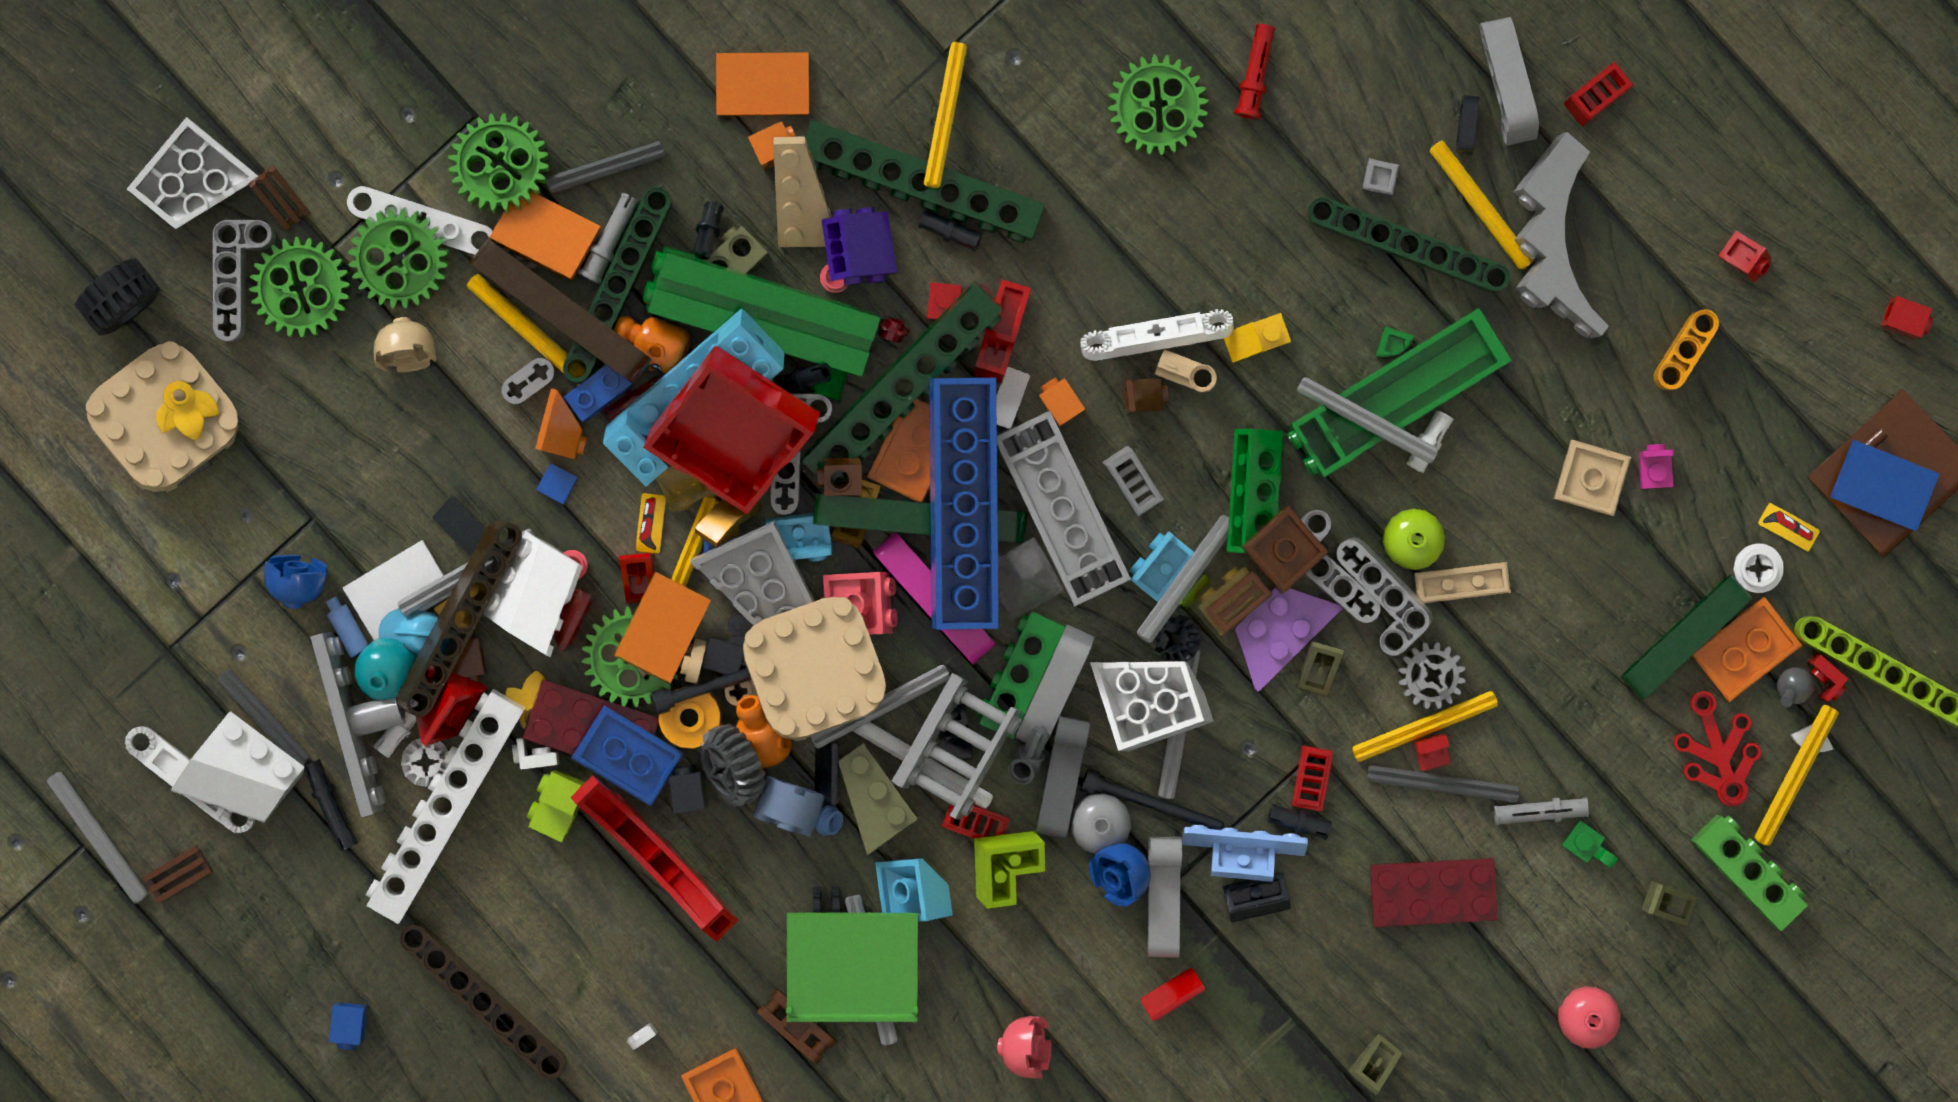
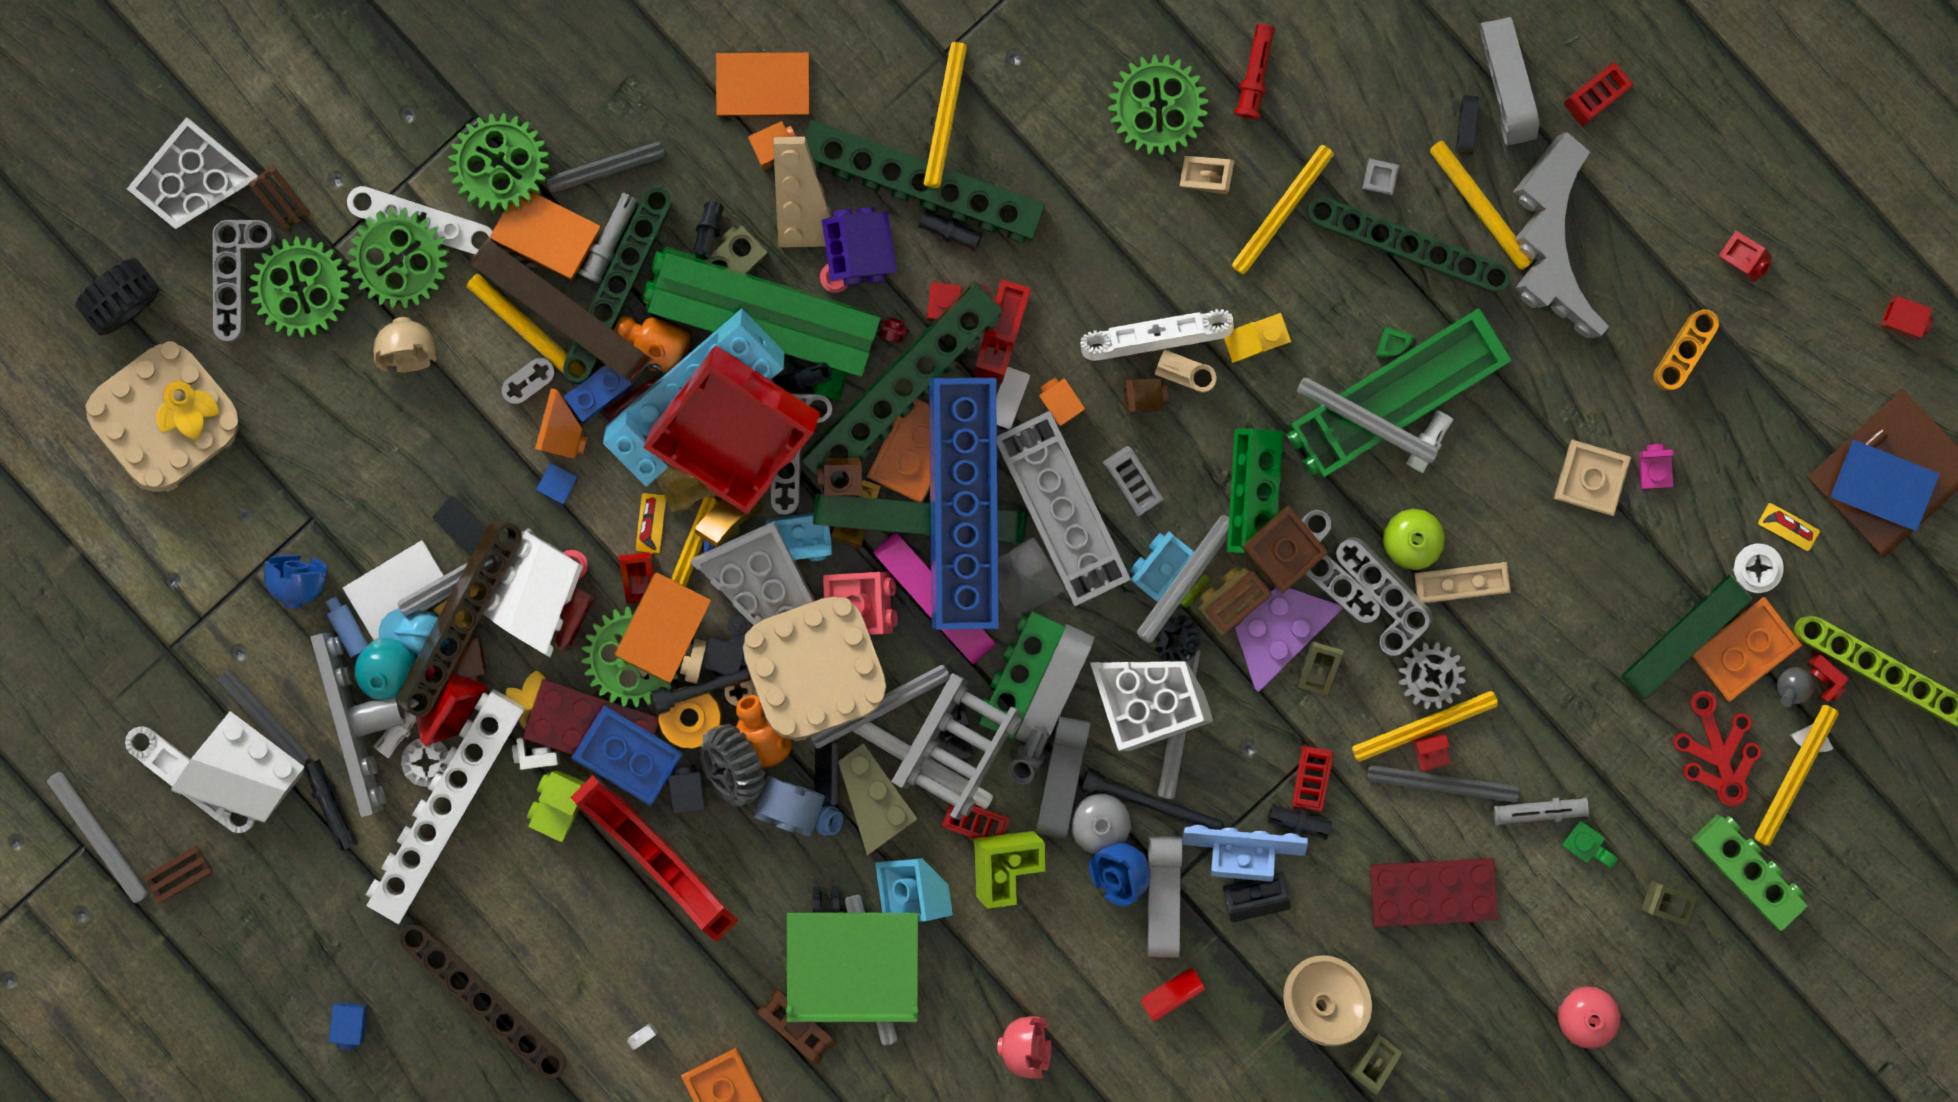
(1207, 174): none -> tan slope
(1282, 209): none -> yellow axle
(1339, 992): none -> tan dish

